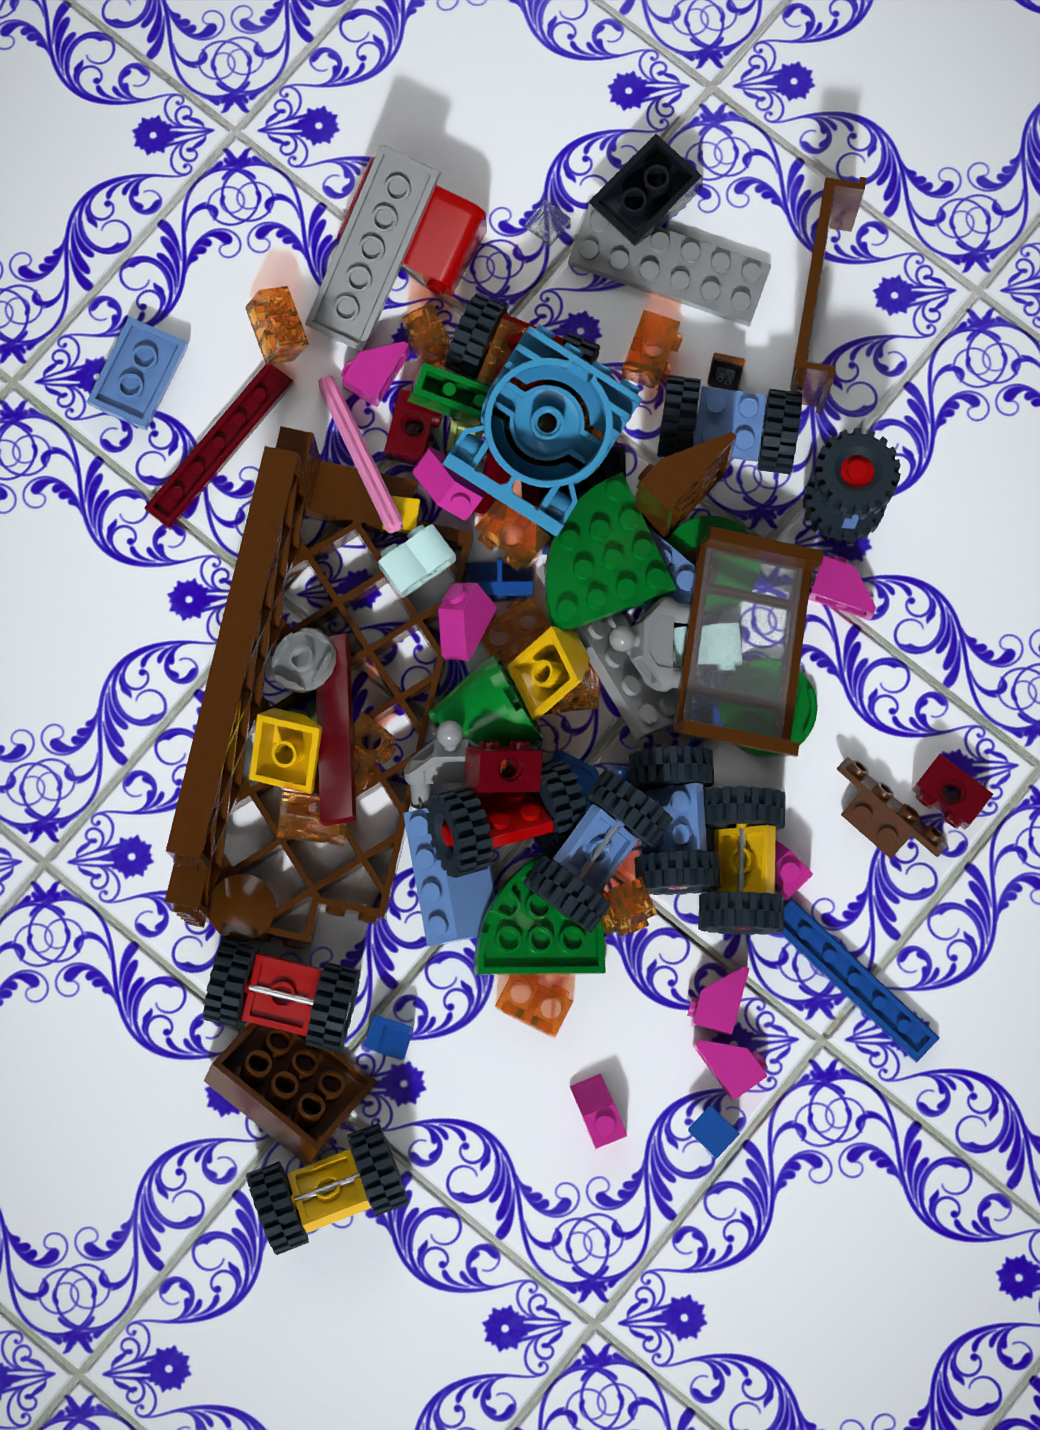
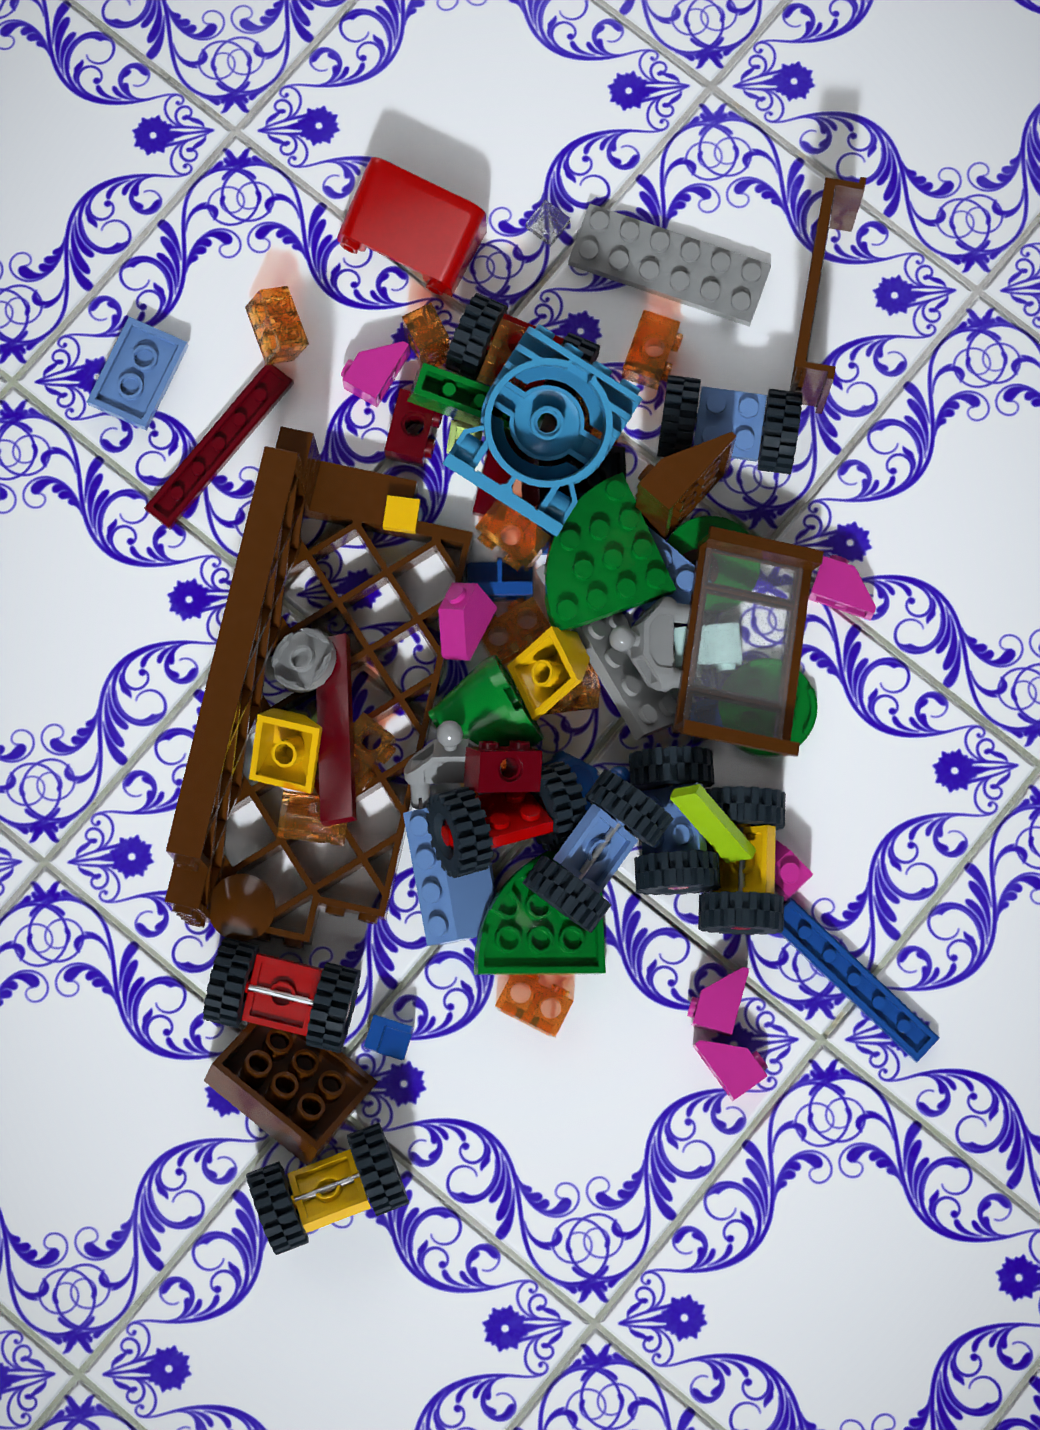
(360, 454): bright pink axle -> none
(373, 248): light grey plate -> none
(416, 559): light aqua brick -> none
(445, 486): dark pink slope -> none
(598, 1111): dark pink slope -> none
(628, 909): clear orange brick -> none
(647, 191): black slope -> none
(712, 823): none -> lime tile
(713, 1132): blue panel -> none
(725, 371): slope -> none
(851, 486): black plate -> none
(883, 817): reddish brown bracket -> none
(971, 794): dark red brick -> none

